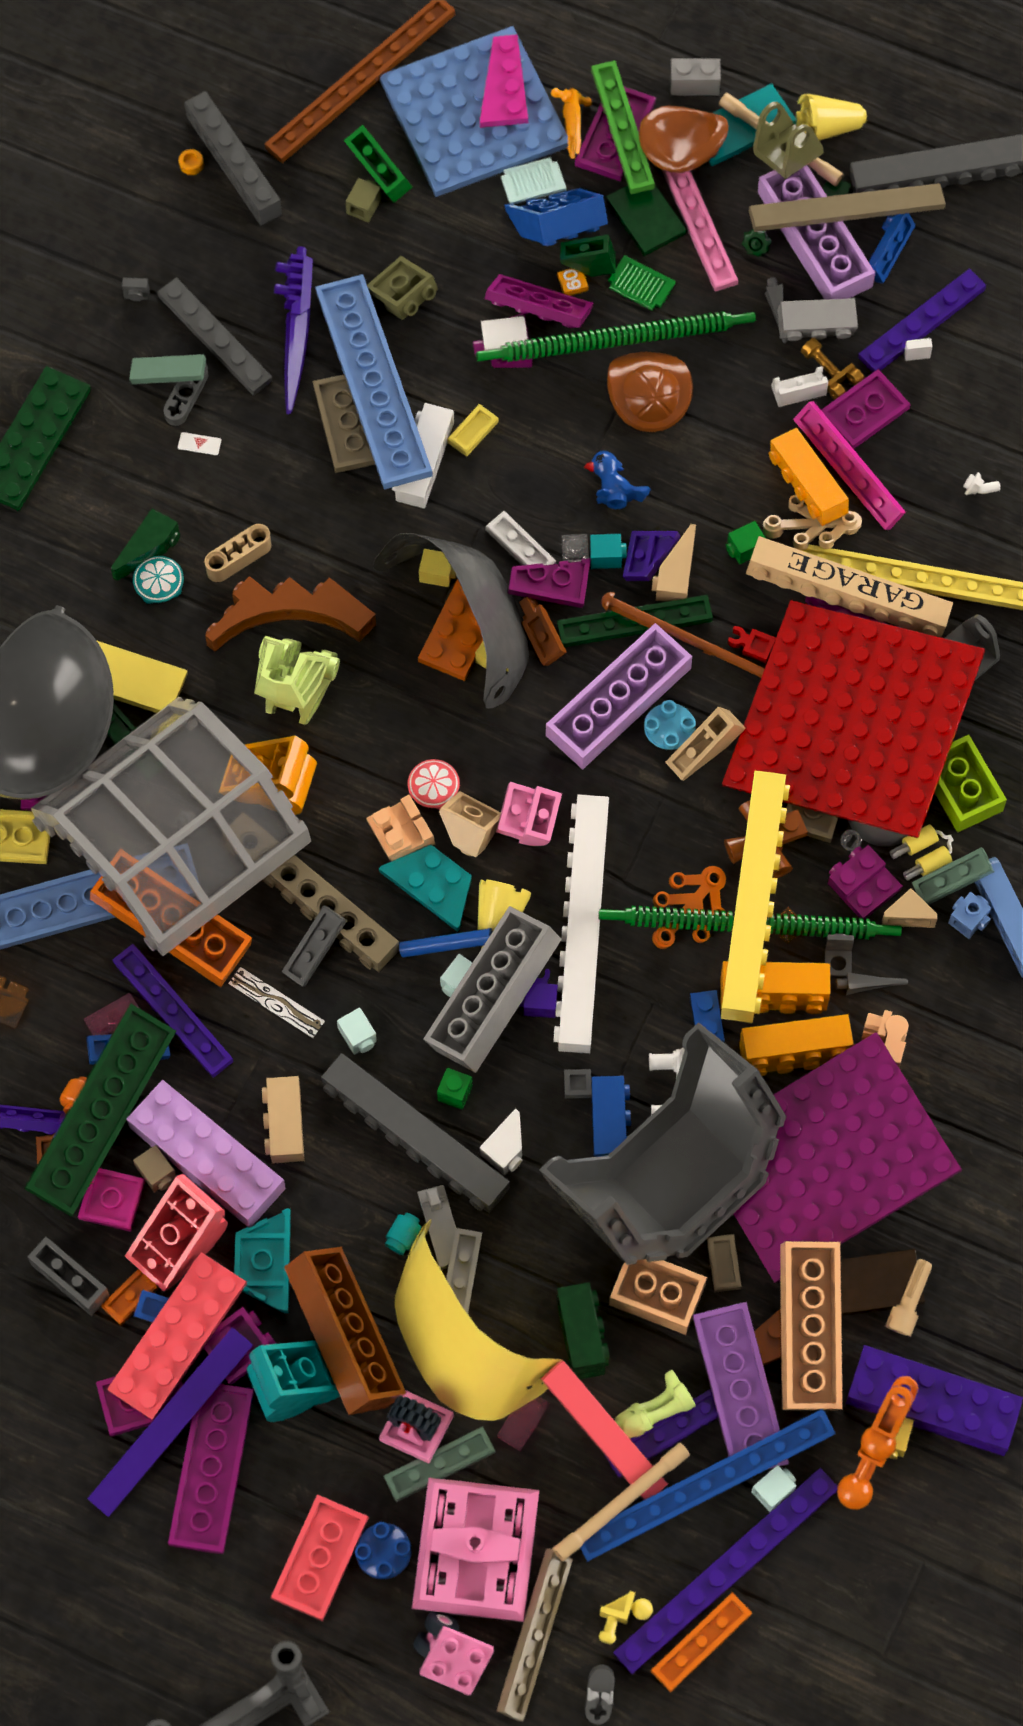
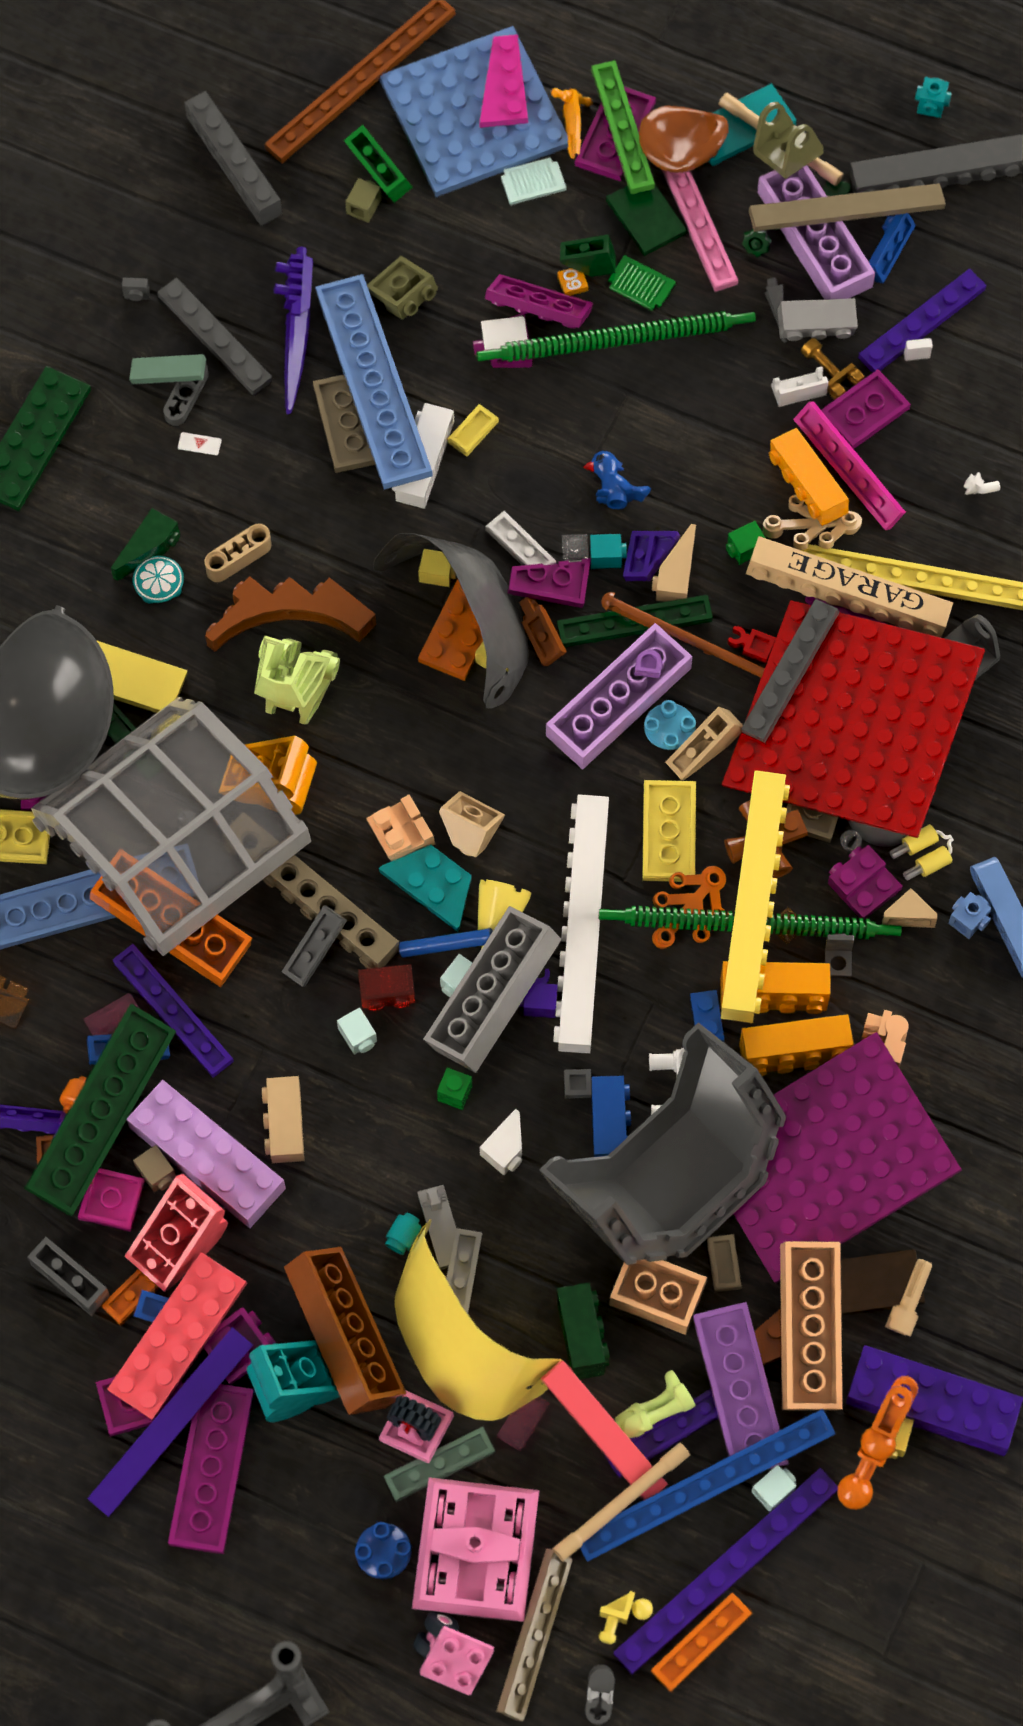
(191, 162): light orange tile -> none
(261, 1260): teal wing -> none
(276, 1002): sticker -> none
(319, 1557): coral plate -> none
(386, 987): none -> clear red brick
(415, 1133): dark grey brick -> none
(433, 783): dish -> none
(529, 814): bright pink brick -> none
(558, 217): blue wedge -> none
(648, 664): none -> medium lavender tile
(649, 390): dark orange piece -> none
(668, 829): none -> light yellow tile
(695, 77): light grey piece -> none
(790, 671): none -> dark grey plate
(829, 116): light yellow cone -> none
(857, 983): dark grey piece -> none
(933, 97): none -> teal brick
(953, 876): sand green tile -> none
(968, 787): lime brick -> none

